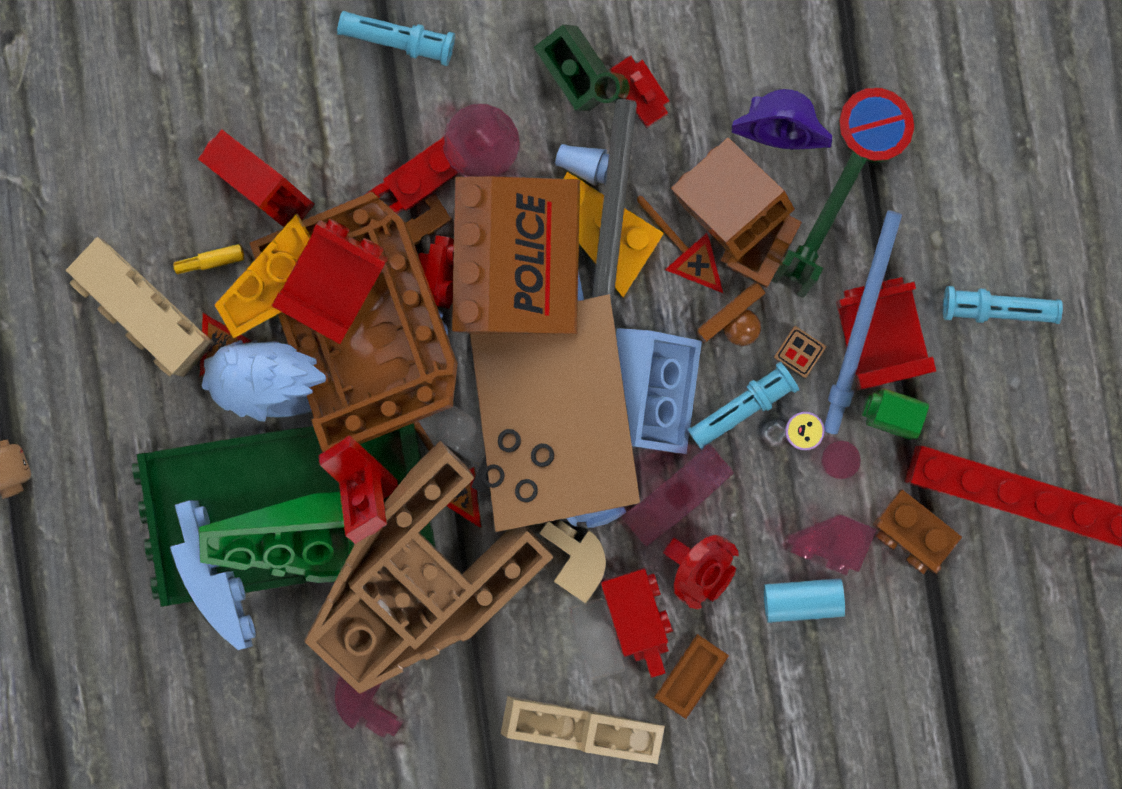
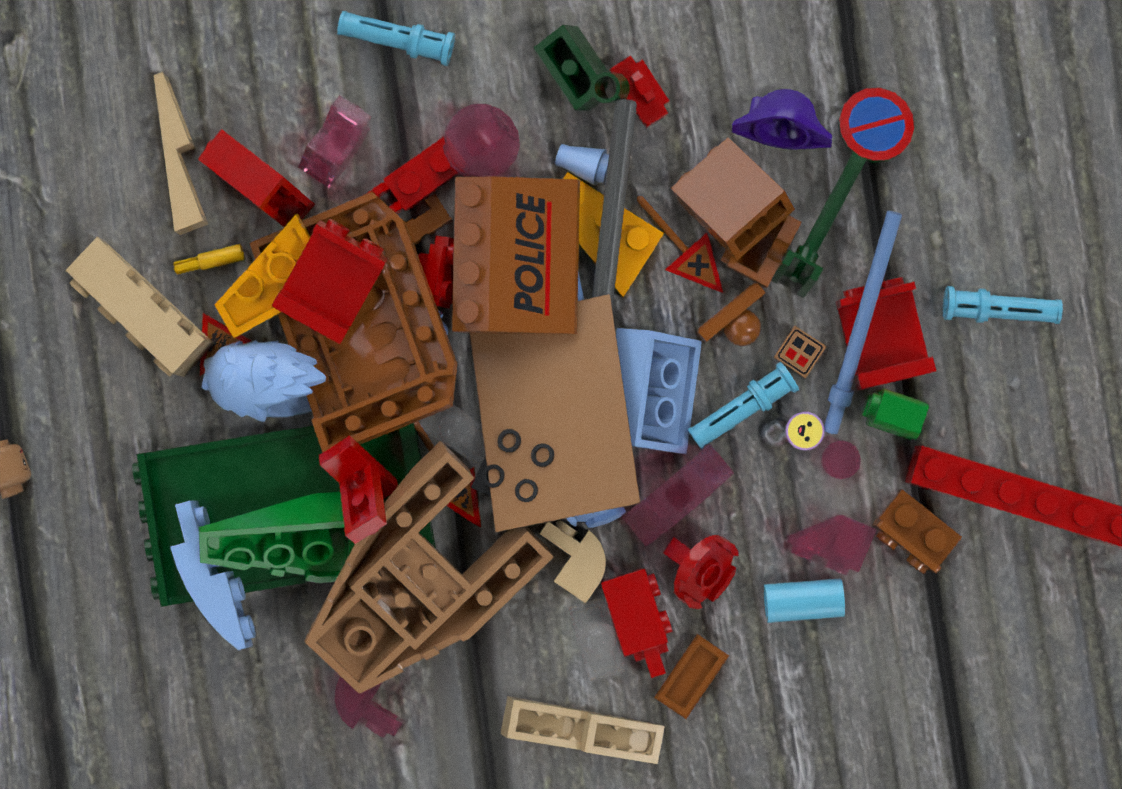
(176, 139): none -> tan slope
(335, 142): none -> clear pink brick

